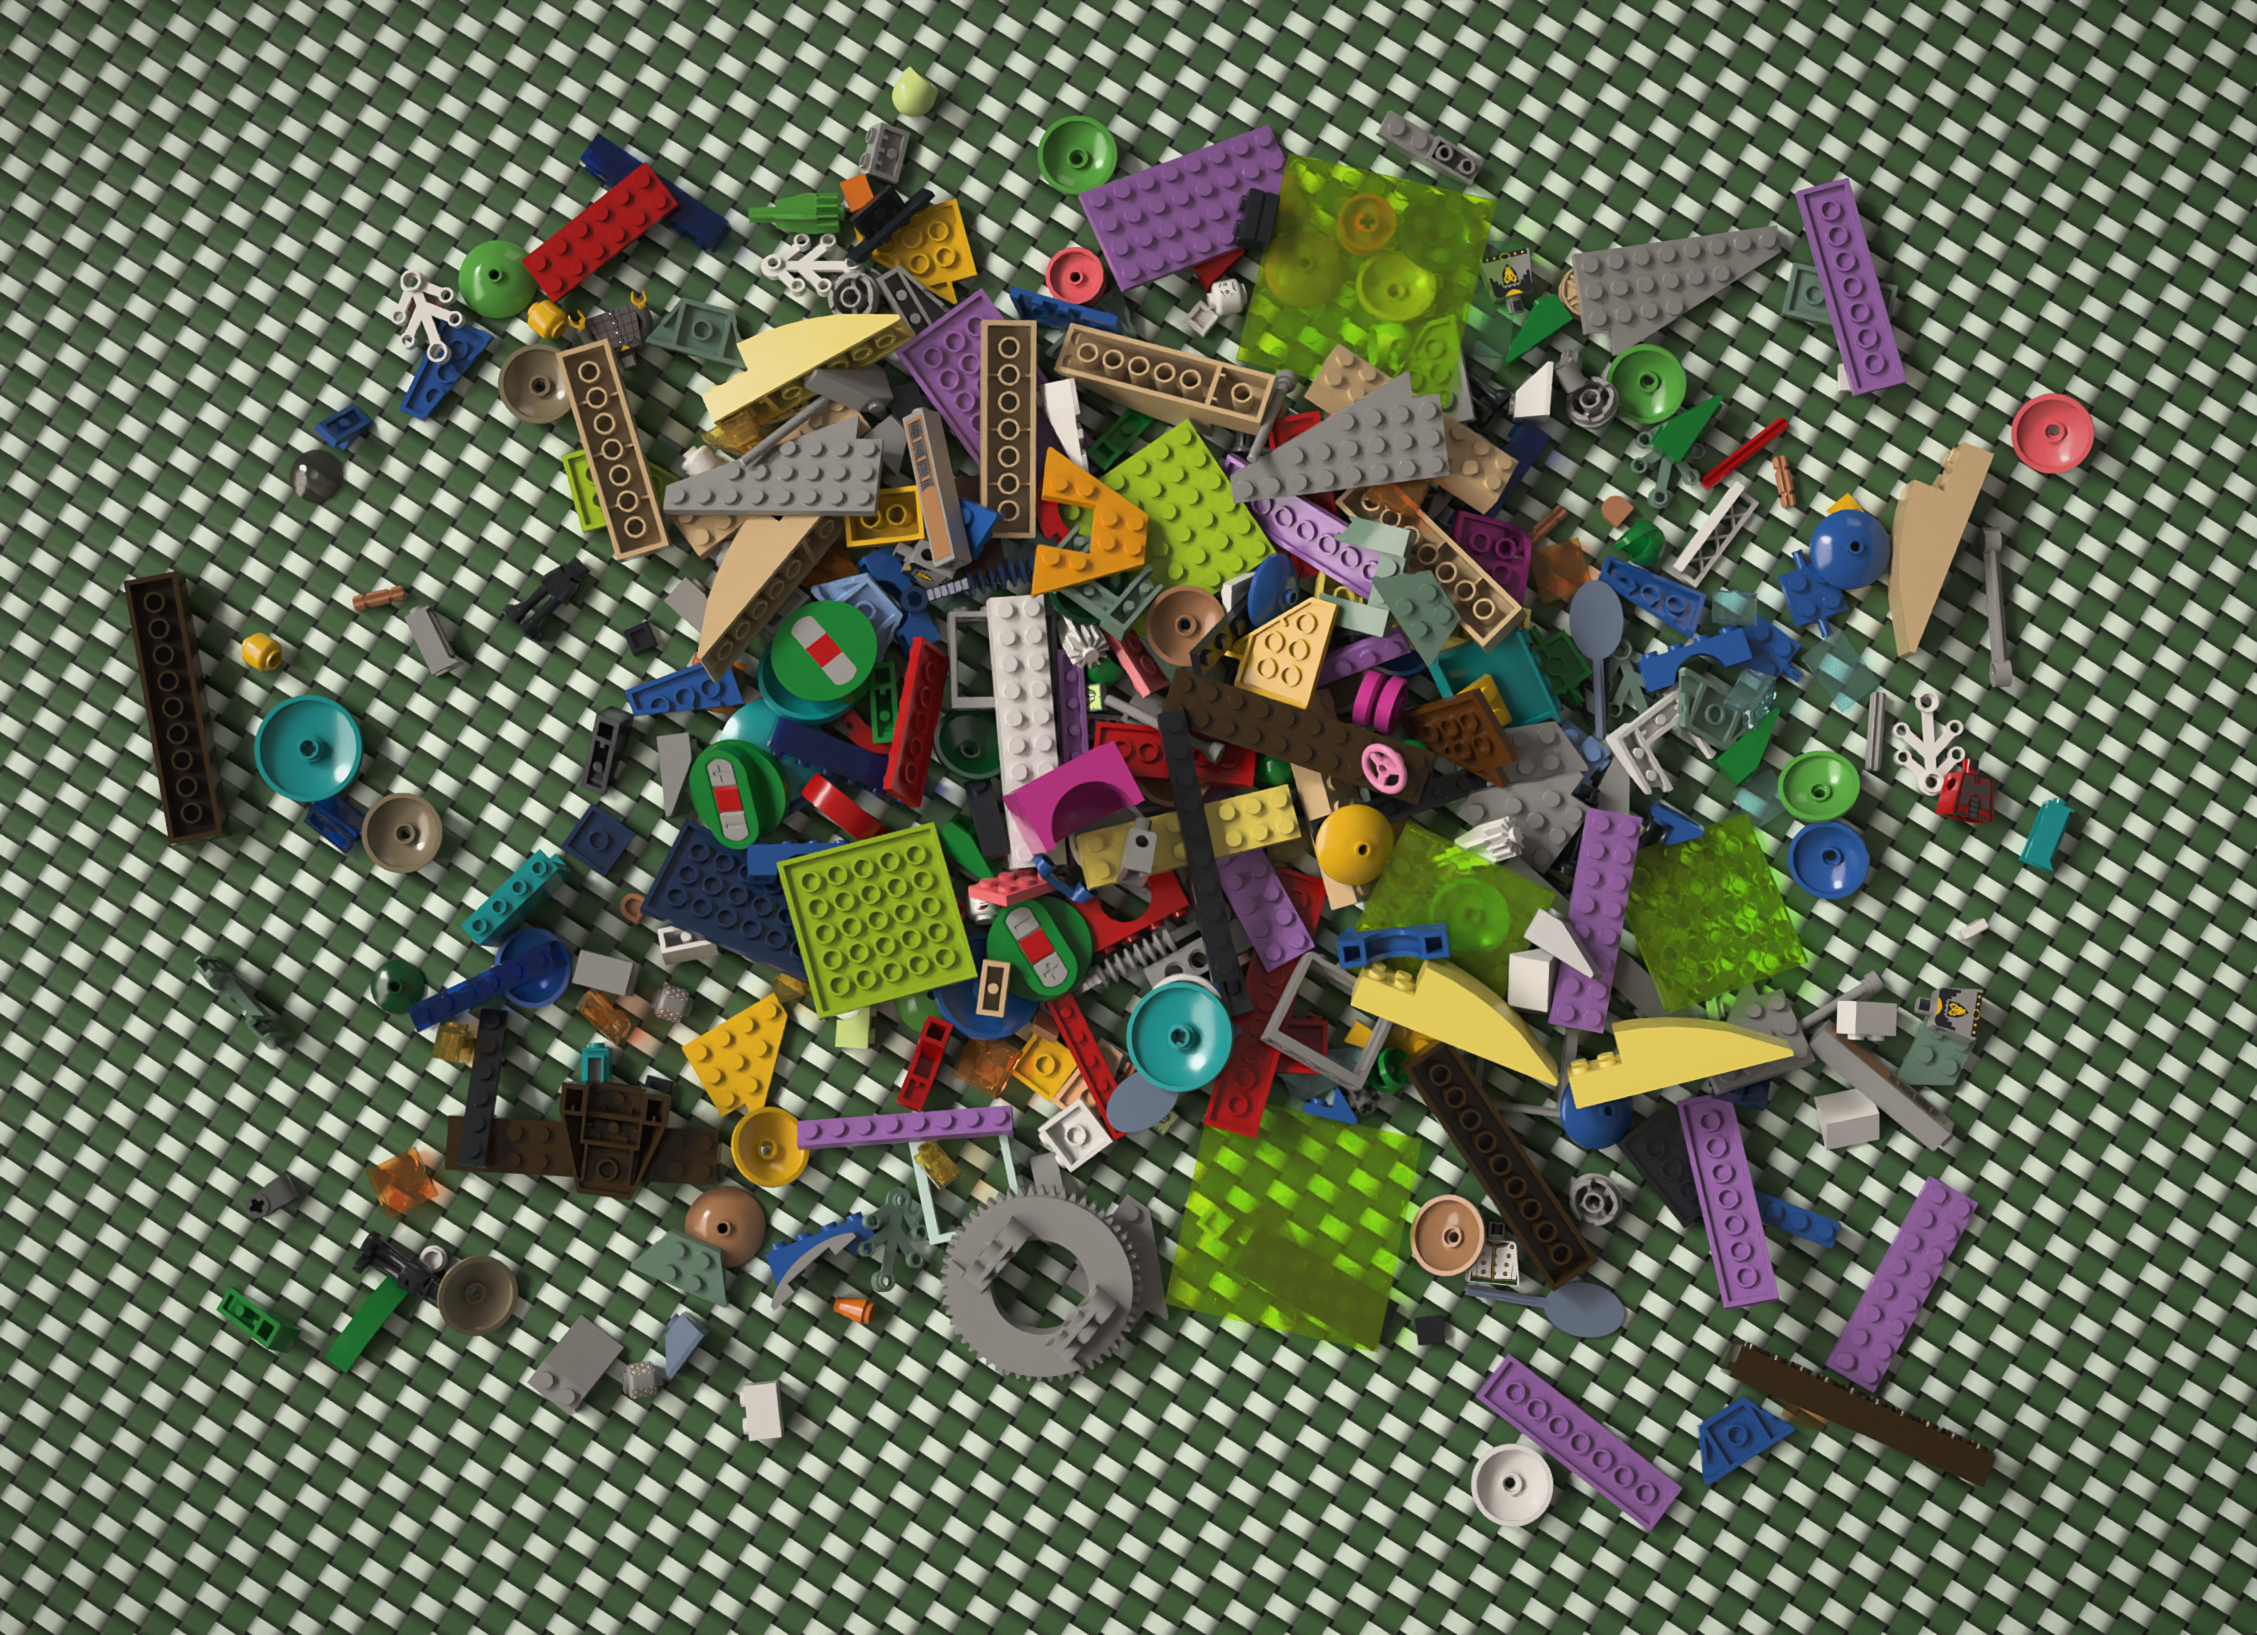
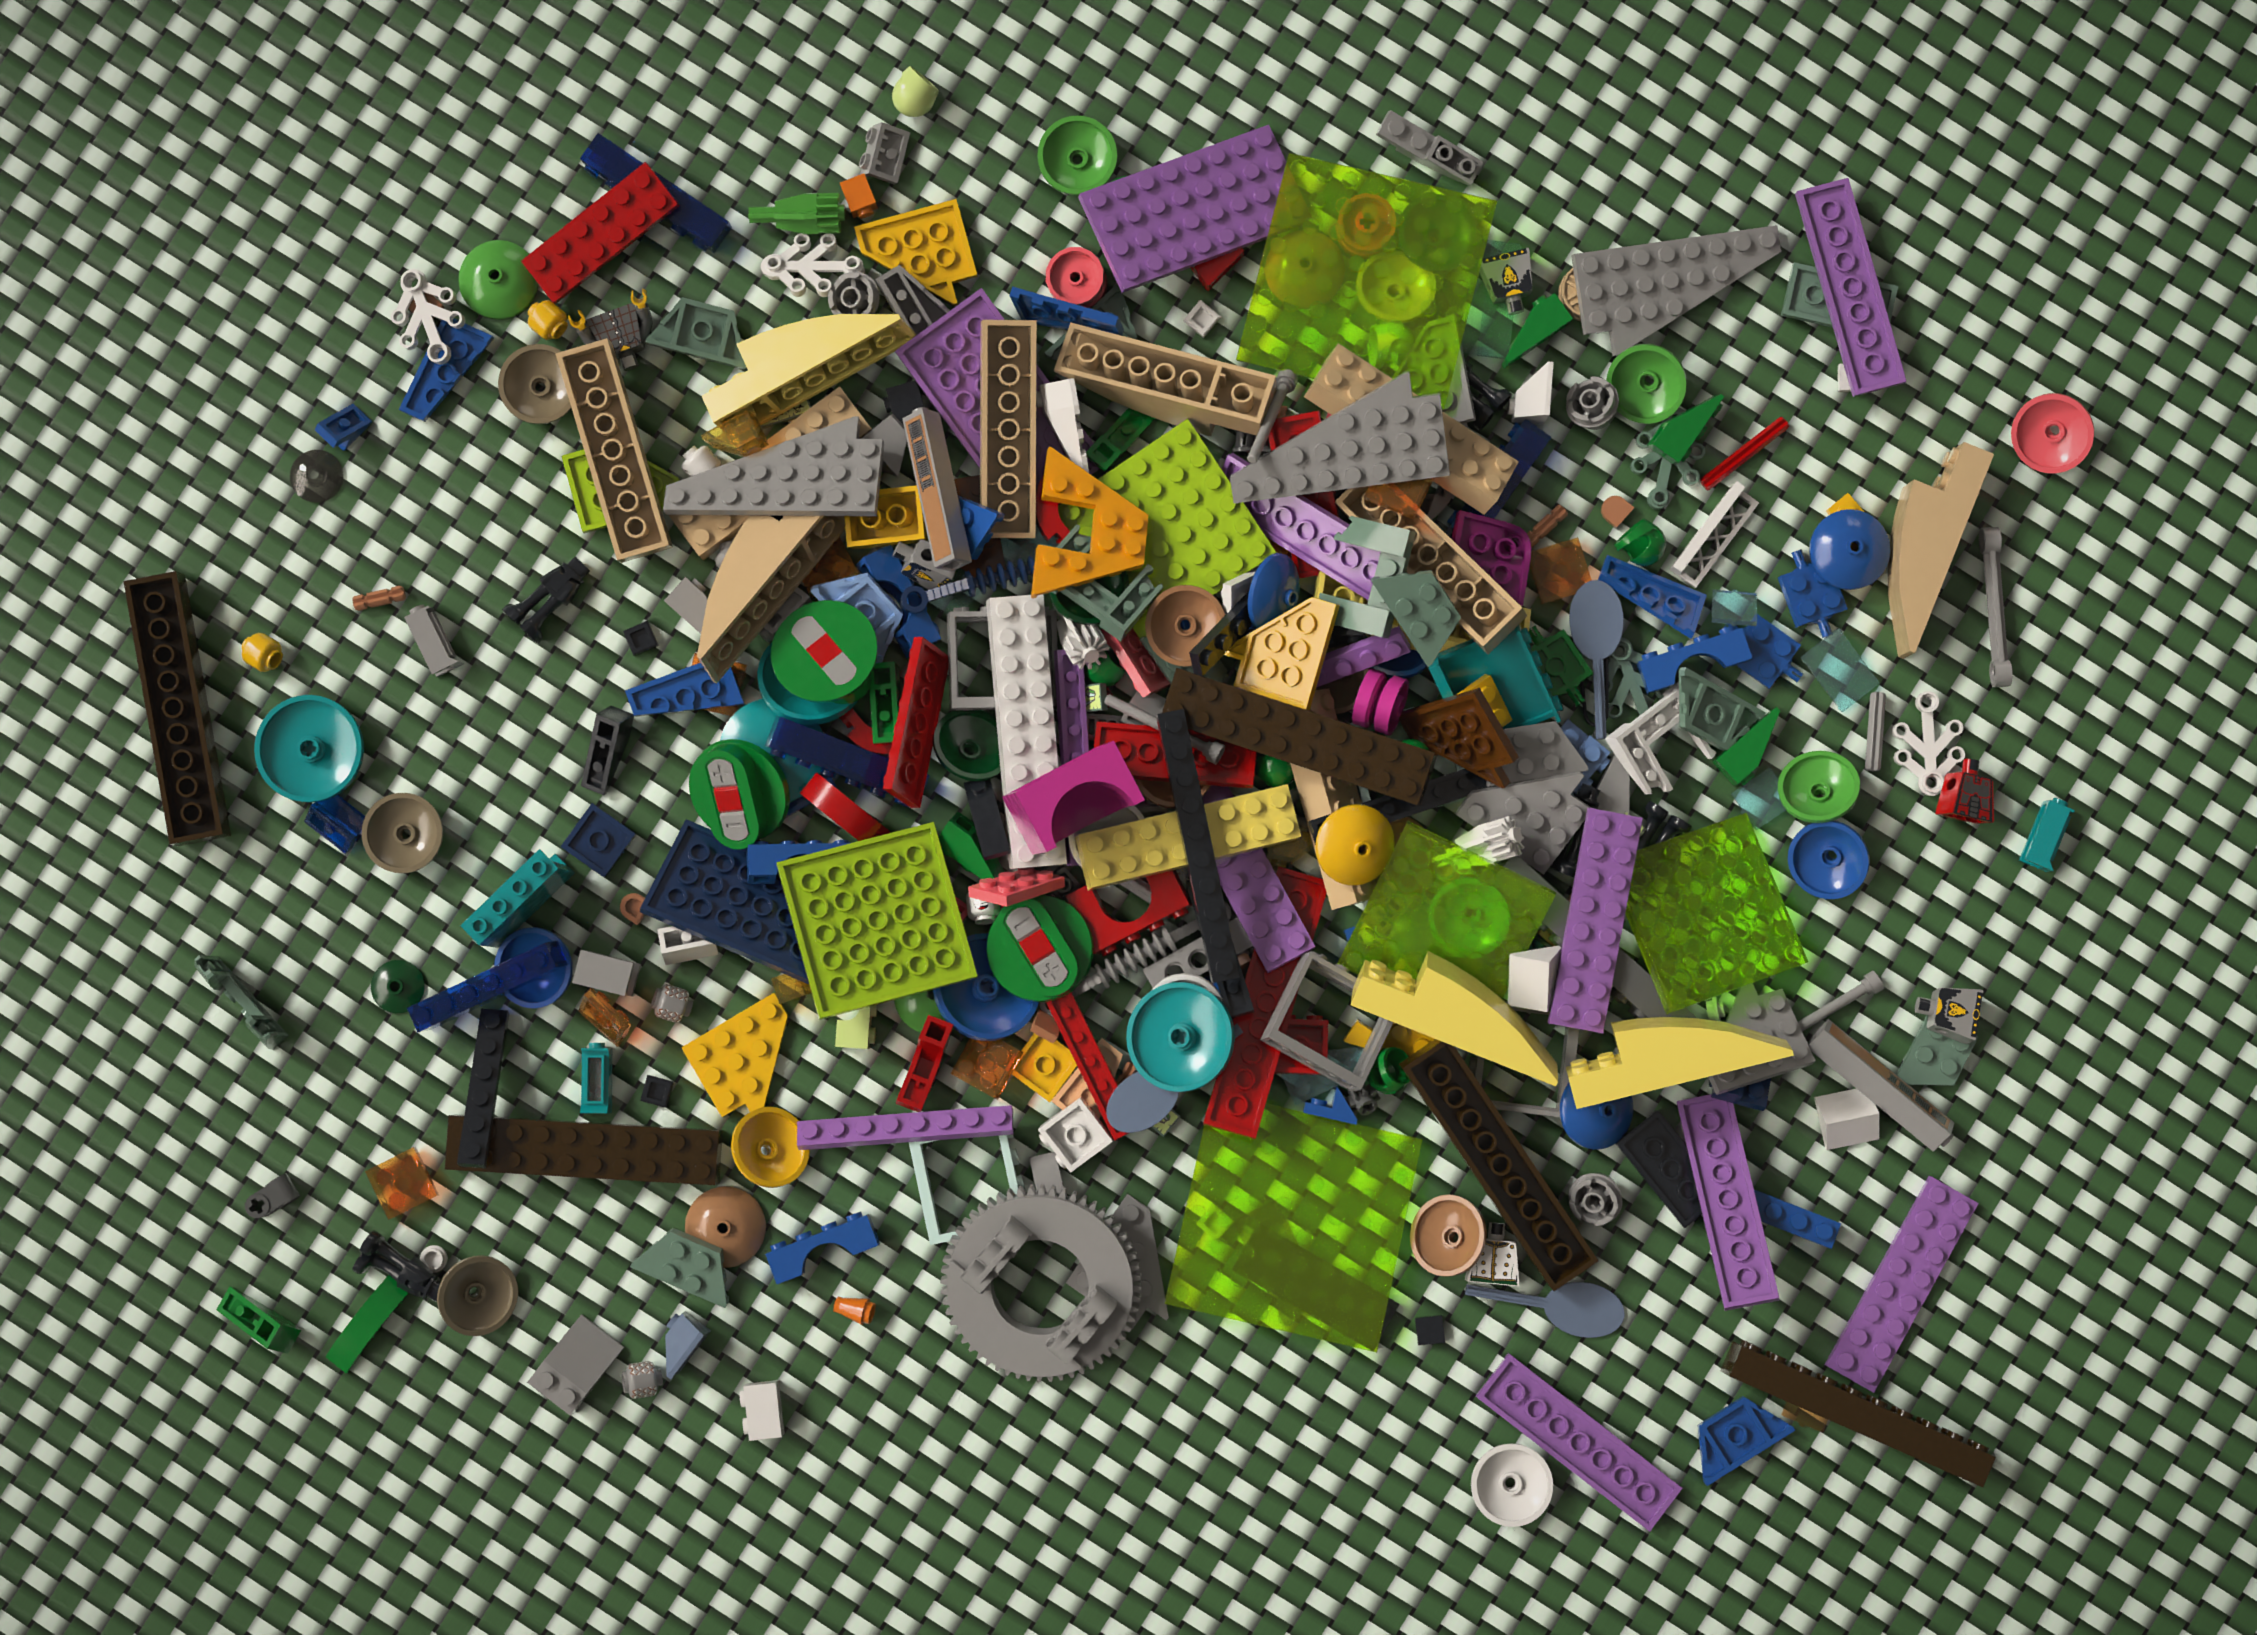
(454, 1042): clear yellow brick -> none
(611, 1134): dark brown wedge -> none
(676, 761): light grey slope -> none
(783, 431): light grey bar -> none
(786, 1288): light grey slope -> none
(852, 388): light grey slope -> none
(882, 218): black bracket -> none
(893, 1235): sand green plant -> none
(936, 1164): clear yellow hips -> none
(994, 988): tan brick -> none
(1078, 893): blue bar -> none
(1137, 853): light grey torso -> none
(1227, 297): white head -> none
(1257, 220): black brick -> none
(1369, 946): blue arch -> none
(1386, 765): bright pink piece -> none
(1561, 940): slope -> none
(1569, 371): light grey piece -> none
(1681, 826): blue slope -> none
(1752, 696): clear light blue panel -> none
(1784, 481): nougat axle -> none
(1866, 1018): white brick -> none
(1971, 929): white tile -> none

